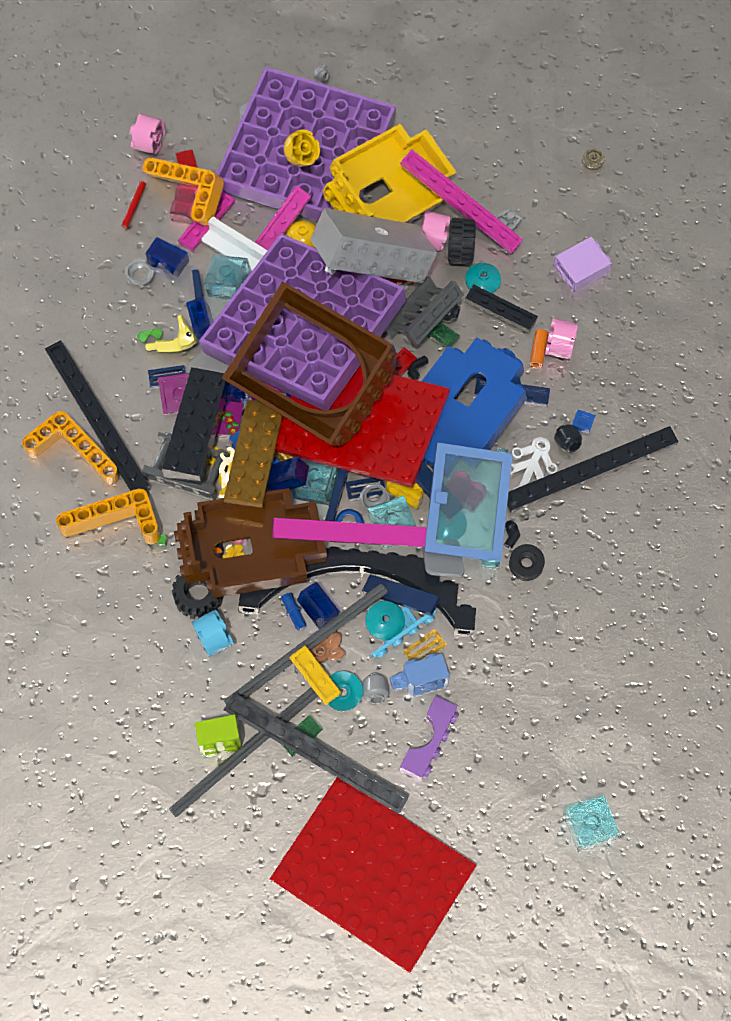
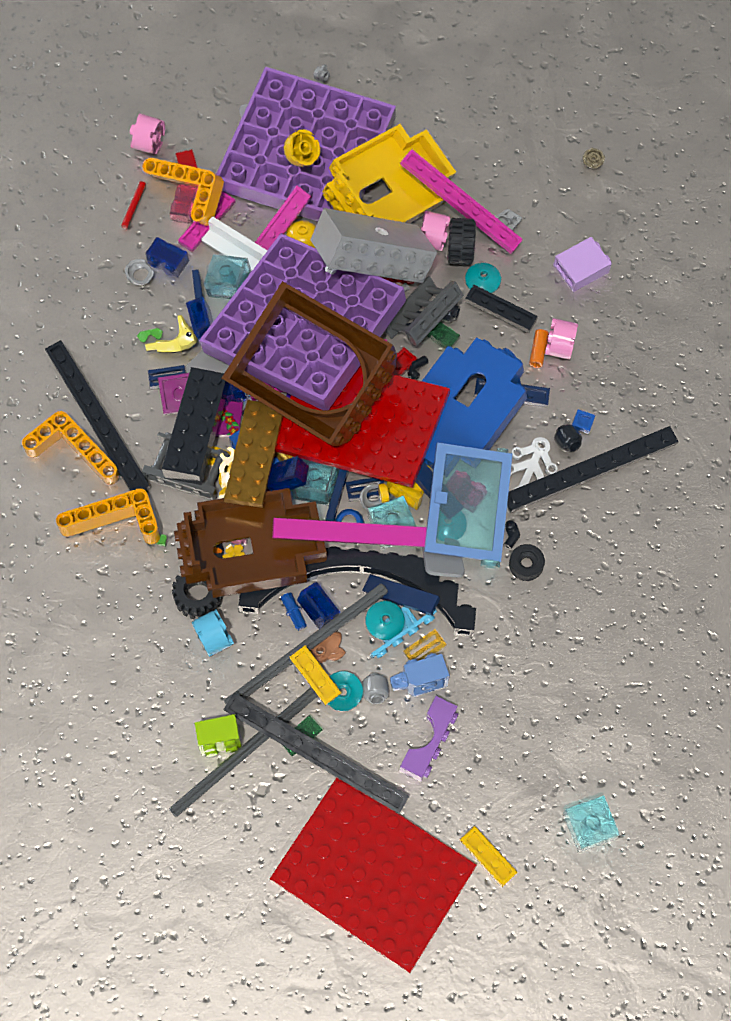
(383, 493): none -> yellow tile
(488, 856): none -> yellow tile

